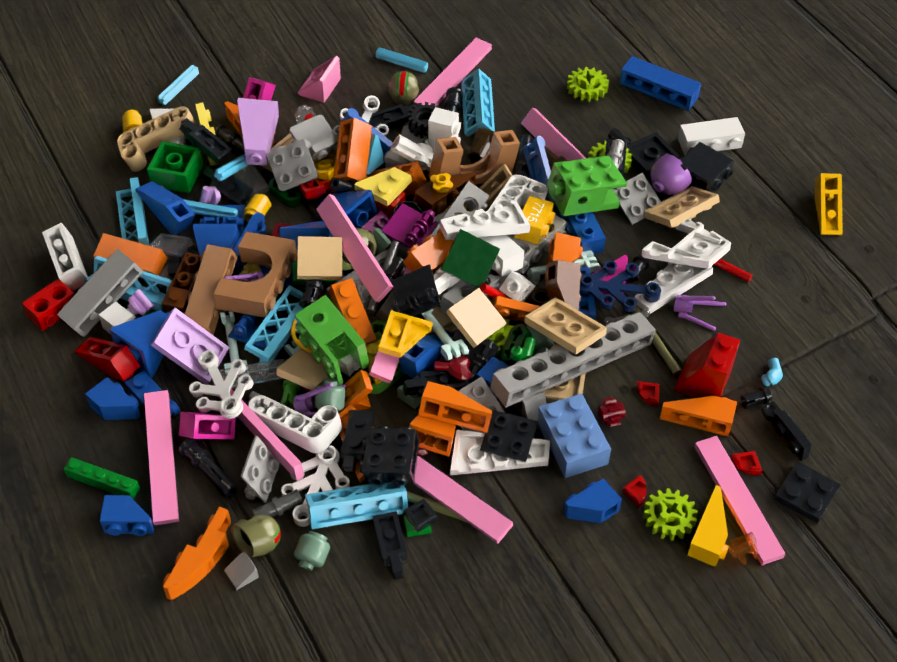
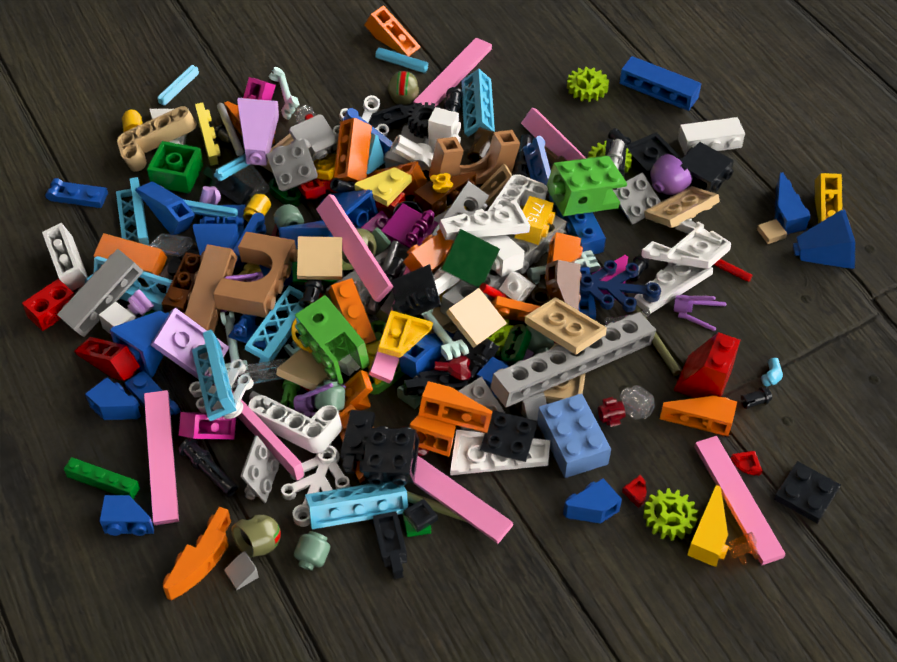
(76, 193): none -> blue plate
(205, 140): black hinge -> none
(219, 377): none -> medium azure fence
(230, 129): none -> light grey bar
(279, 505): dark grey pin -> none
(287, 216): none -> sand green head
(290, 101): none -> light aqua hinge
(322, 81): bright pink slope -> none
(391, 32): none -> orange slope
(525, 352): green arm -> none
(637, 402): none -> clear head
(648, 392): red tile -> none
(772, 231): none -> tan tile
(786, 427): black hinge -> none
(789, 208): none -> blue slope
(828, 242): none -> blue slope

